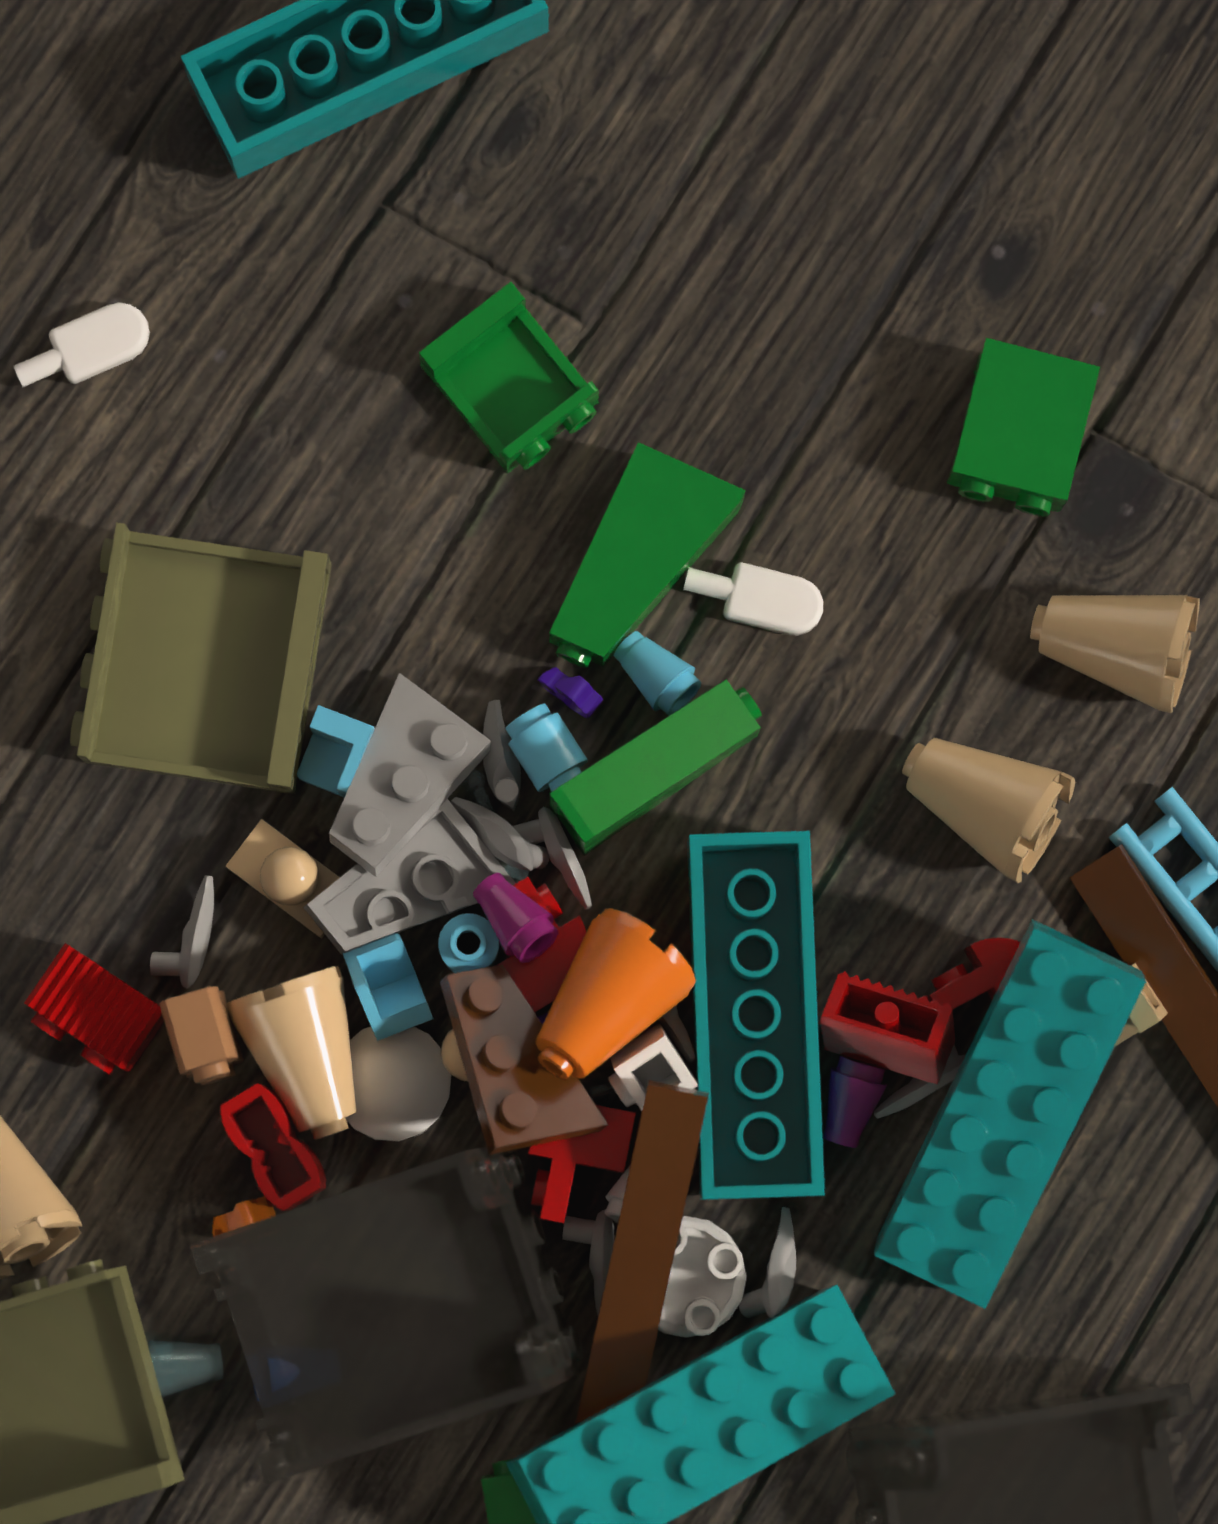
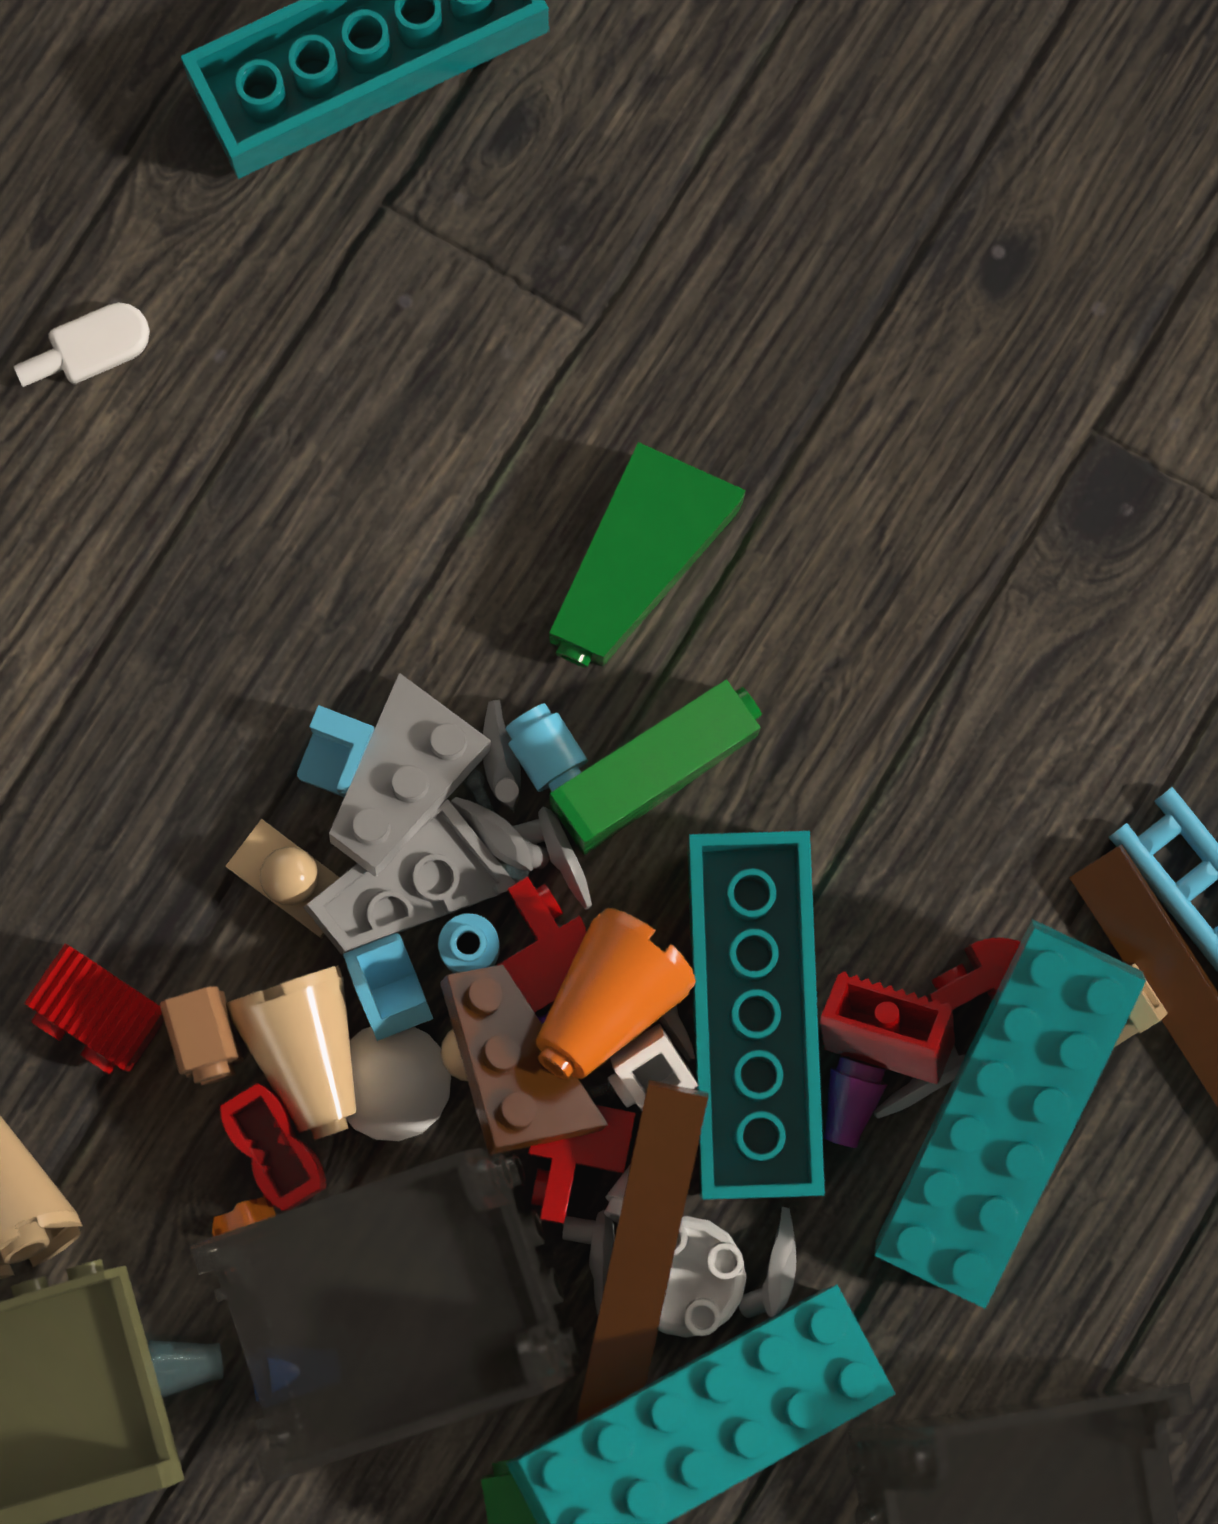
(194, 940): light grey bar -> none
(202, 660): olive panel -> none
(509, 380): green panel -> none
(517, 920): magenta cone -> none
(572, 691): dark purple piece -> none
(658, 674): medium azure cone -> none
(762, 598): white piece -> none
(990, 801): tan cone -> none
(1023, 427): green panel -> none
(1122, 641): tan cone -> none

